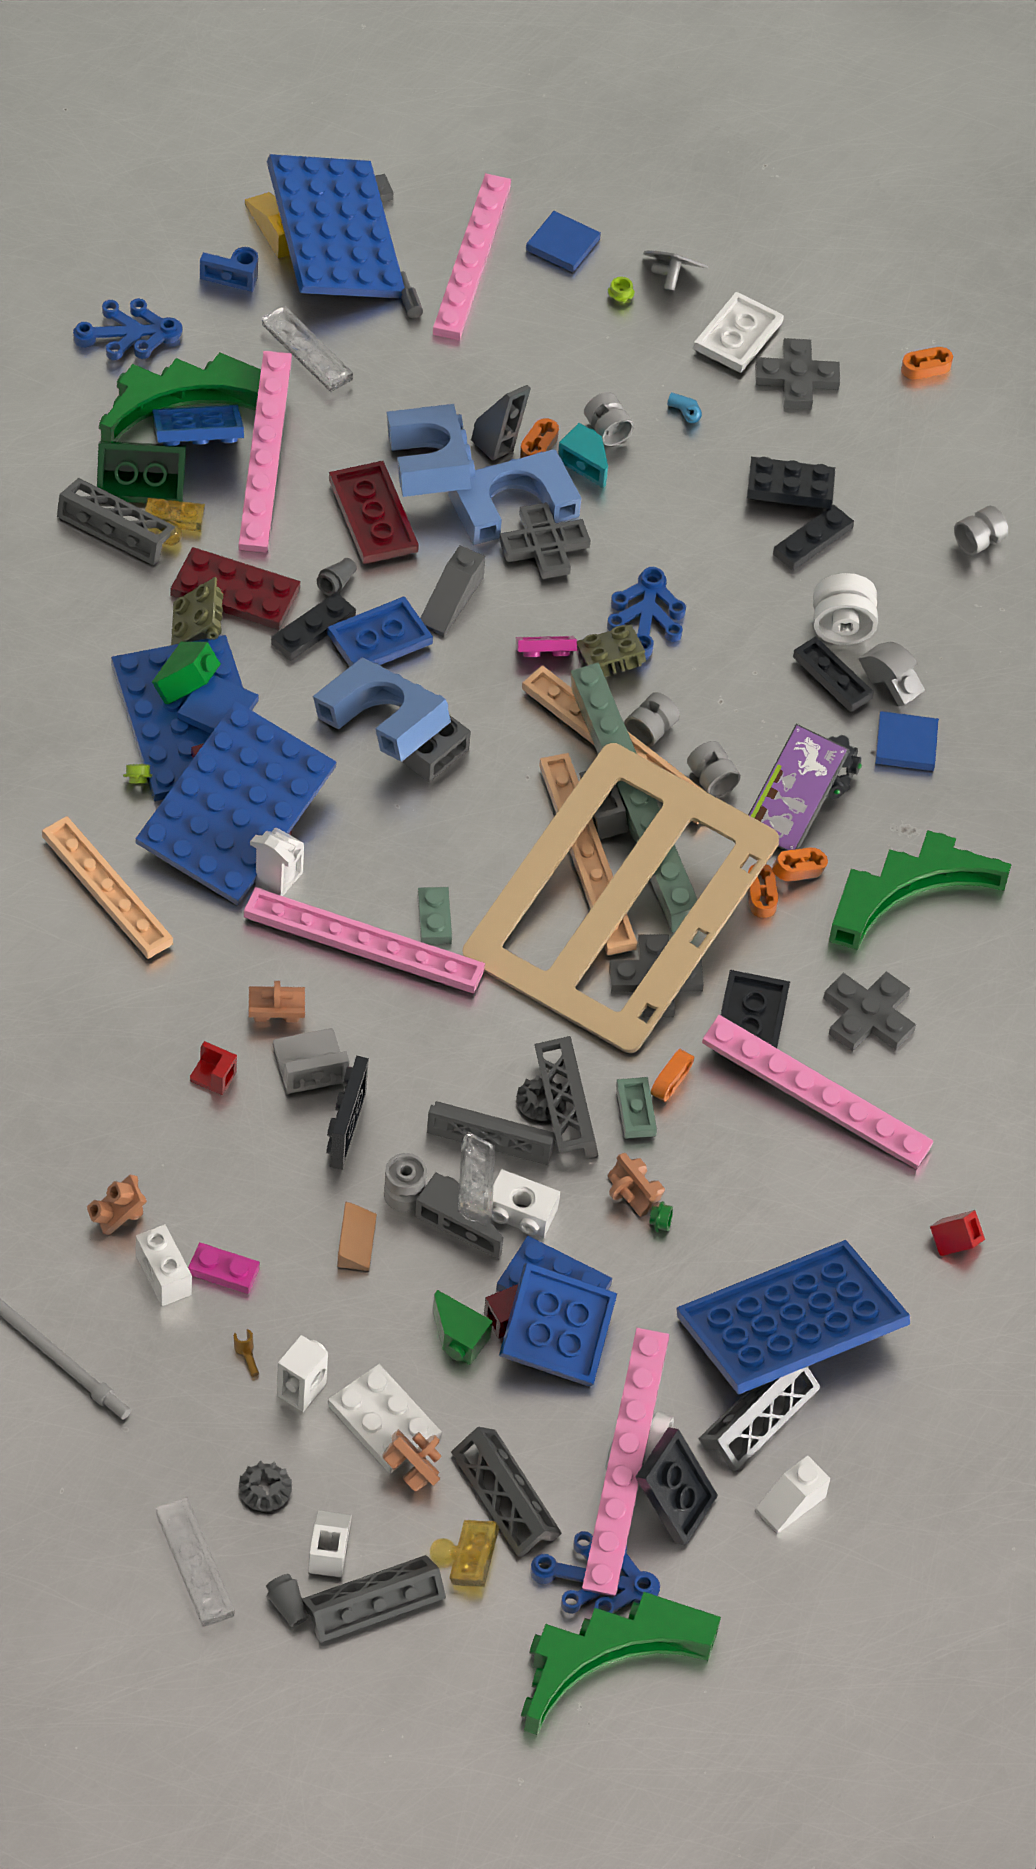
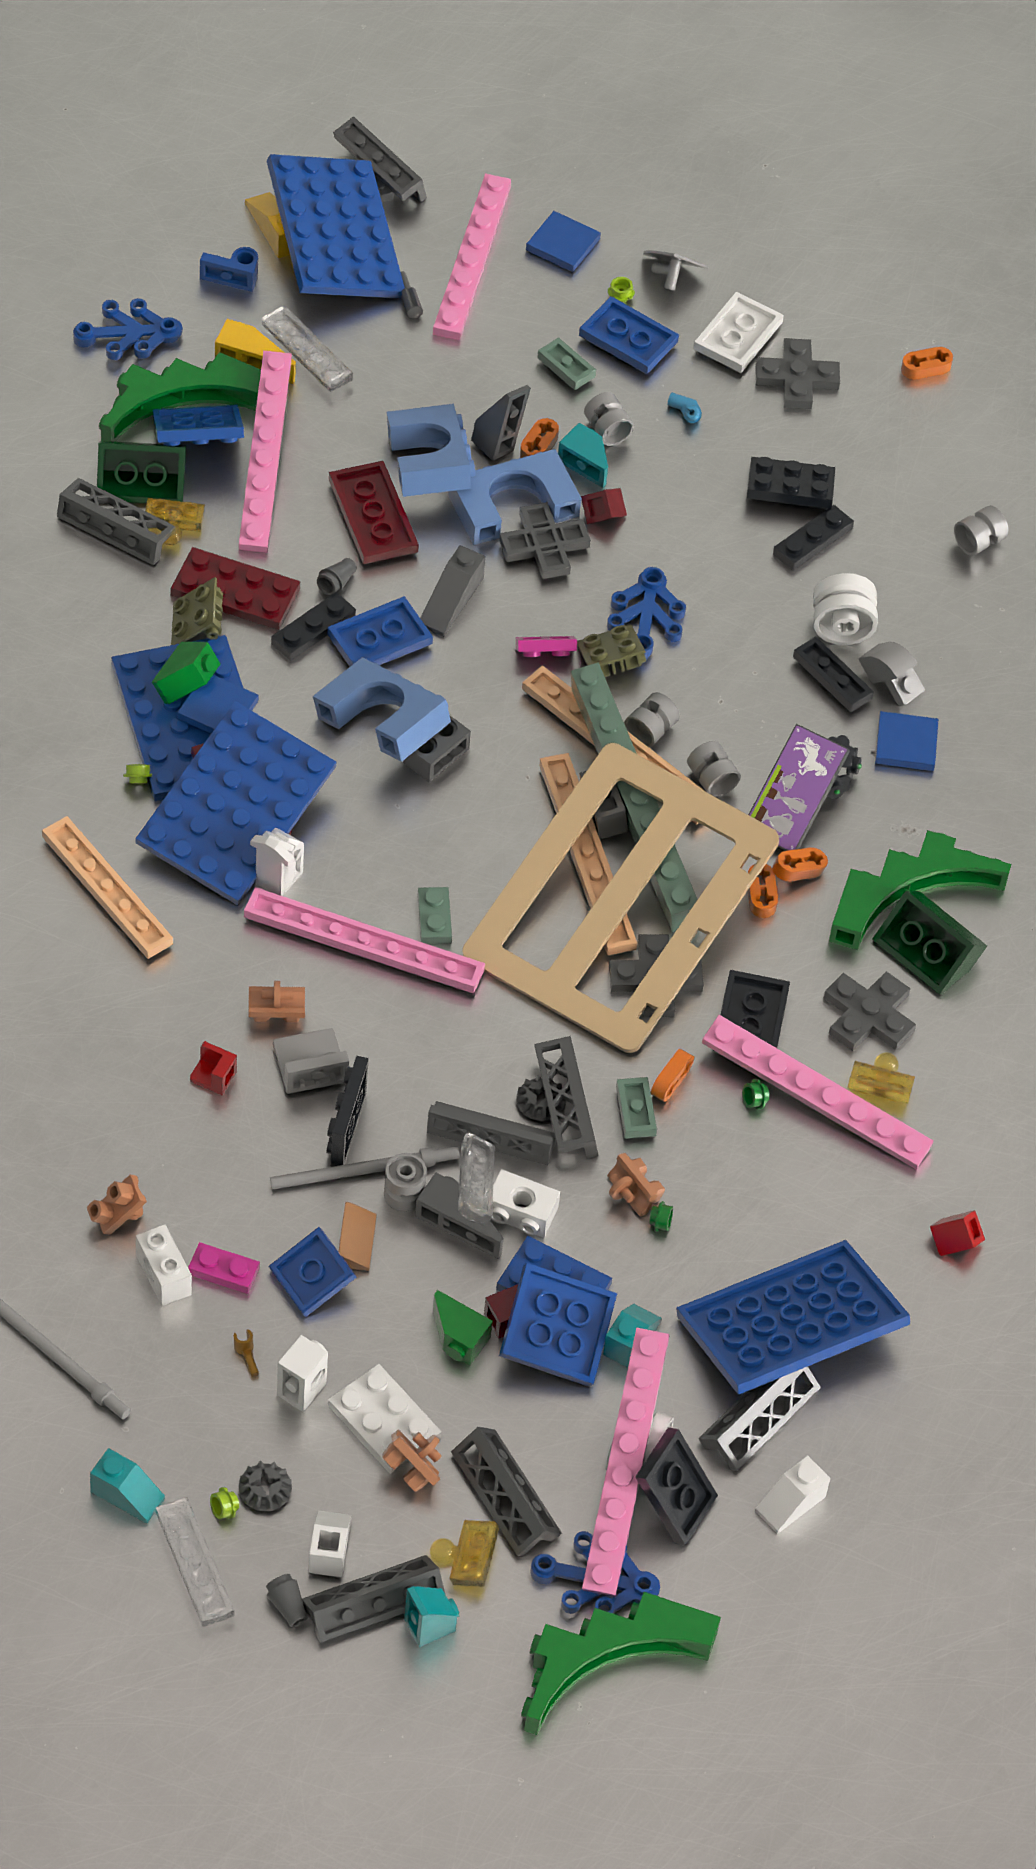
(125, 1486): none -> teal slope
(224, 1503): none -> lime plate
(247, 345): none -> yellow slope
(312, 1271): none -> blue tile
(385, 163): none -> dark grey fence
(428, 1156): none -> light grey bar
(429, 1614): none -> teal slope
(566, 363): none -> sand green plate
(603, 505): none -> dark red panel
(621, 1334): none -> teal slope
(629, 335): none -> blue plate
(755, 1094): none -> green plate
(882, 1079): none -> clear yellow plate
(929, 941): none -> dark green slope

